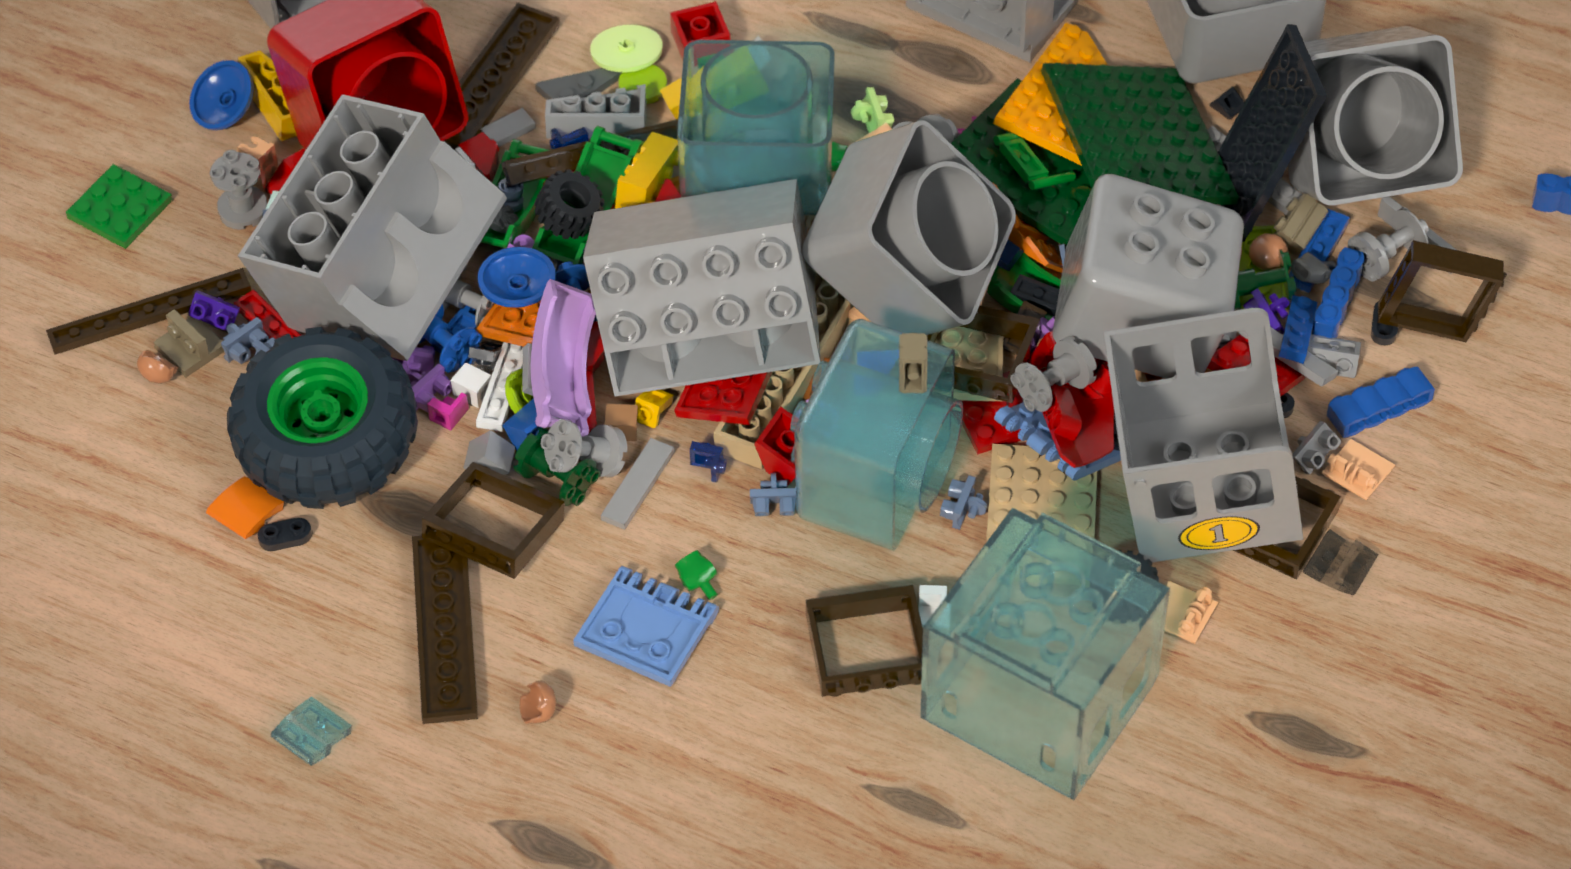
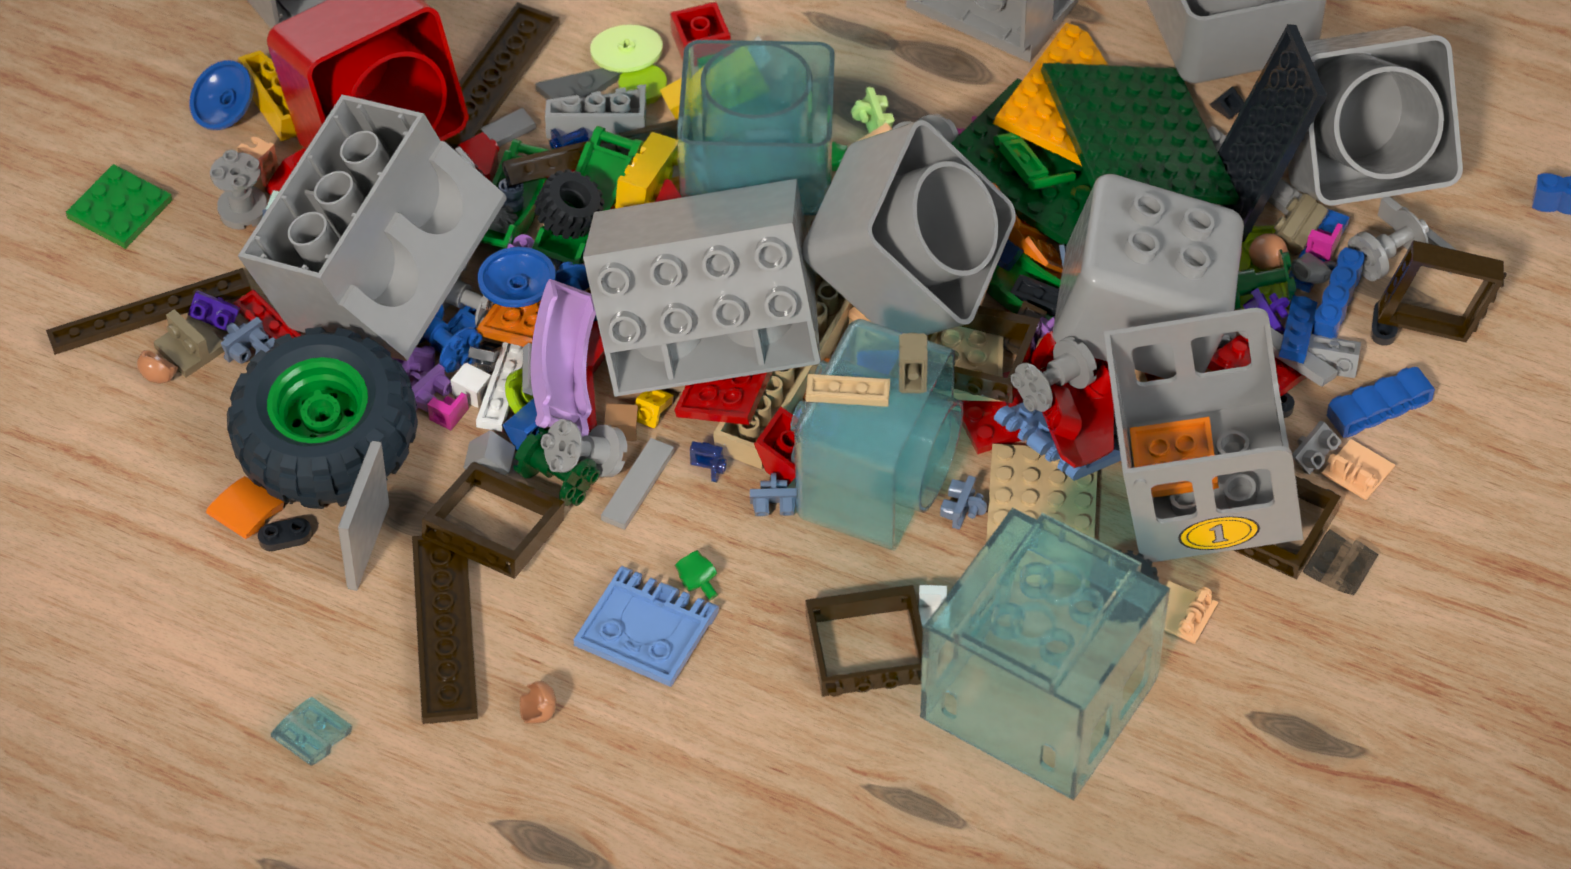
(363, 515): none -> light grey tile
(848, 390): none -> tan tile
(1172, 443): none -> orange plate
(1323, 243): none -> dark pink panel

